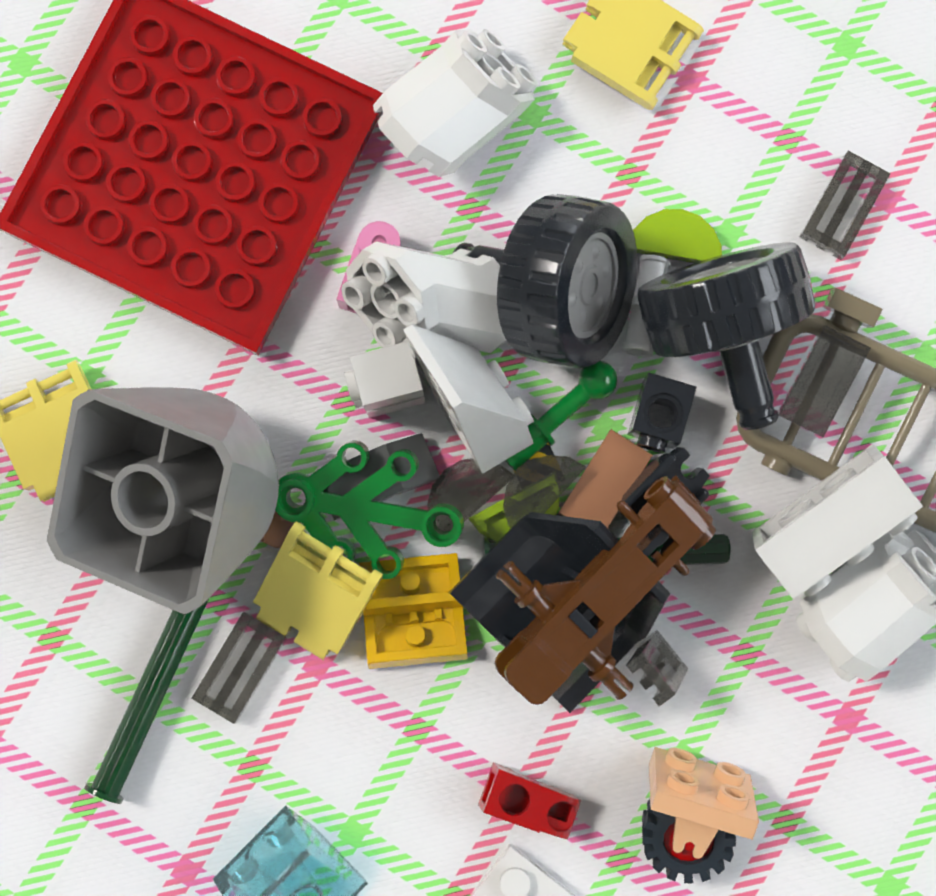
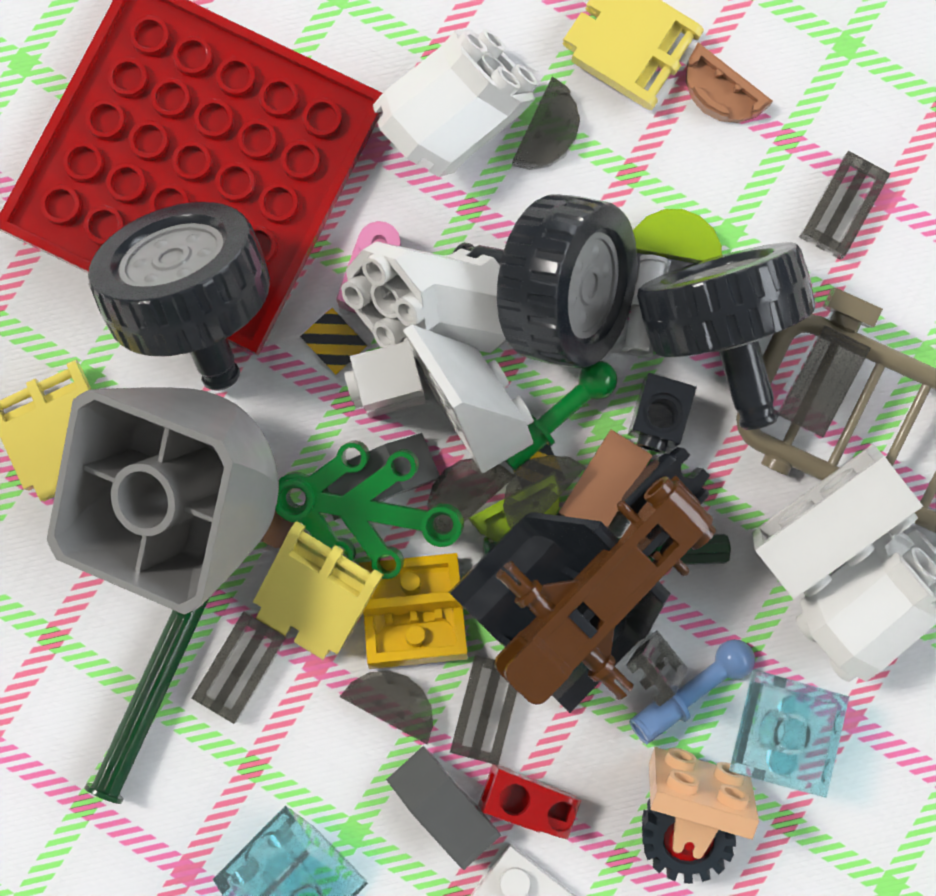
(182, 285): none -> black wheel
(333, 341): none -> sticker
(394, 700): none -> clear smoke tile
(443, 808): none -> dark grey slope
(475, 751): none -> clear smoke tile
(550, 130): none -> clear smoke tile
(721, 90): none -> nougat tile
(732, 660): none -> medium blue pin
(789, 733): none -> clear light blue slope

